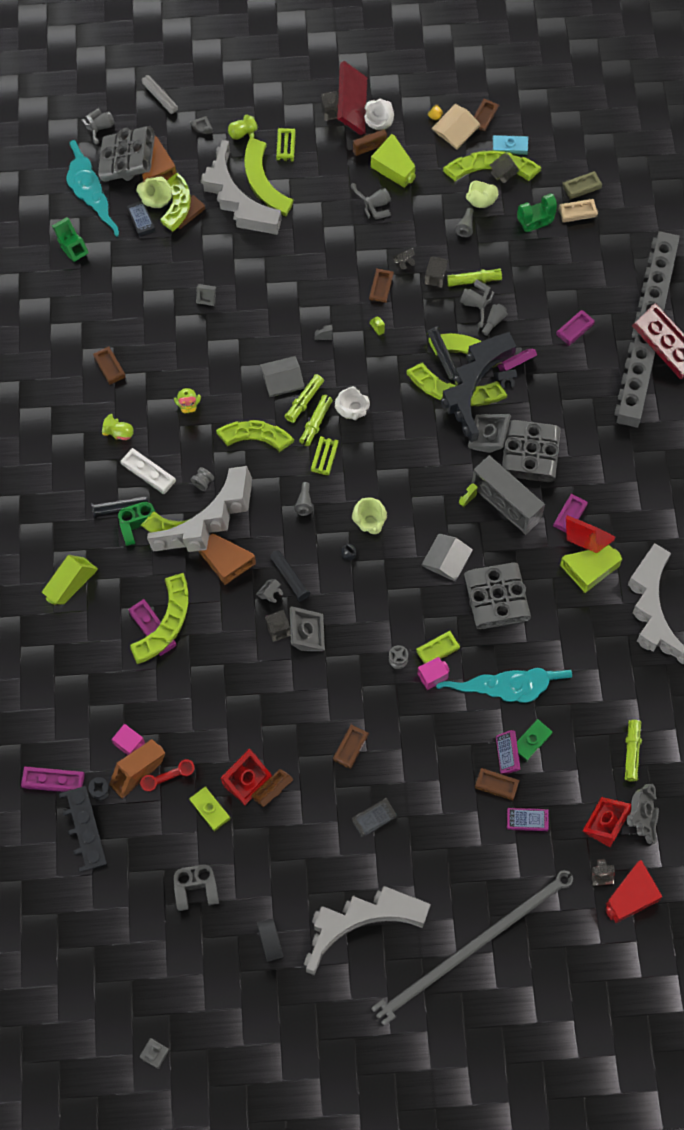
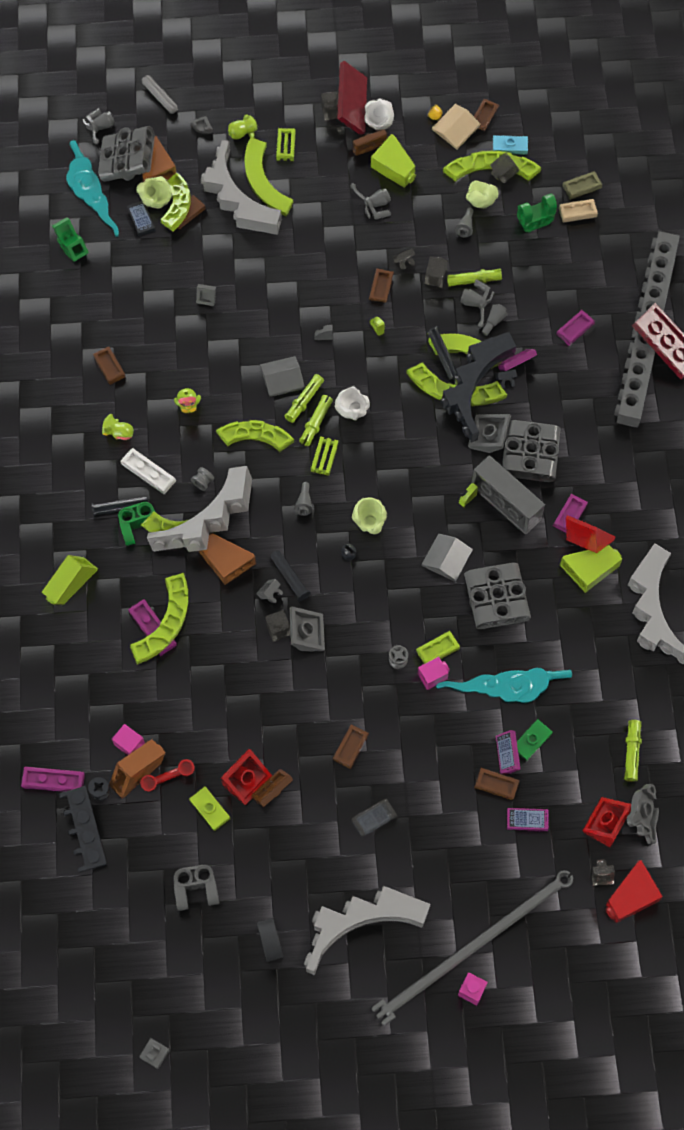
(472, 988): none -> dark pink brick

